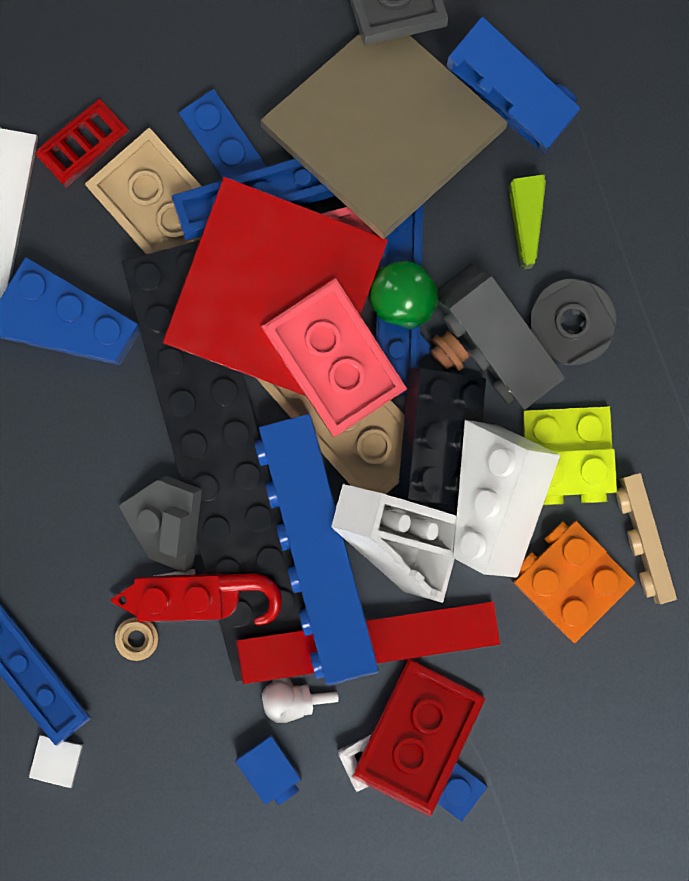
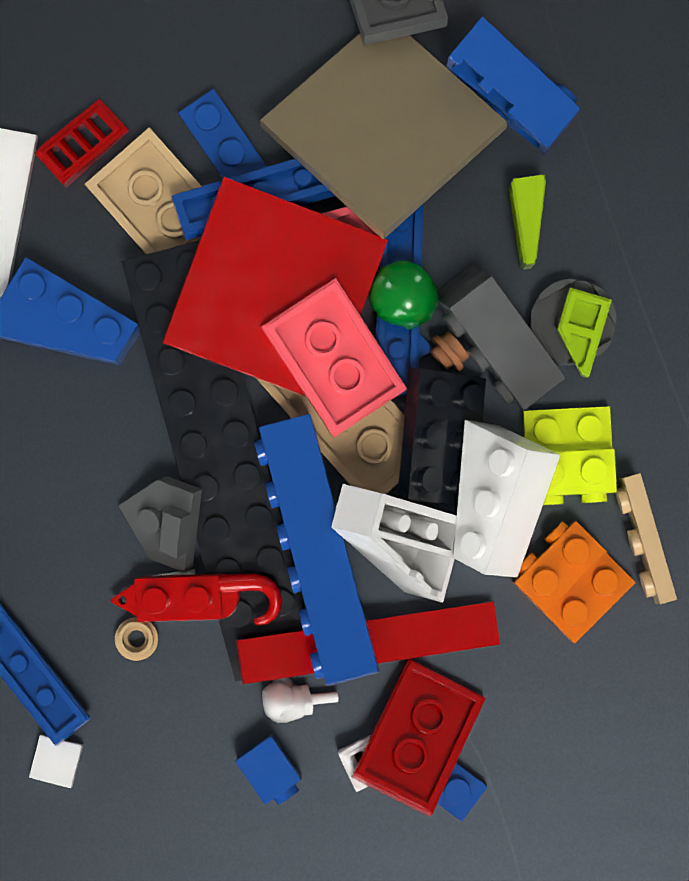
(582, 327): none -> lime tile

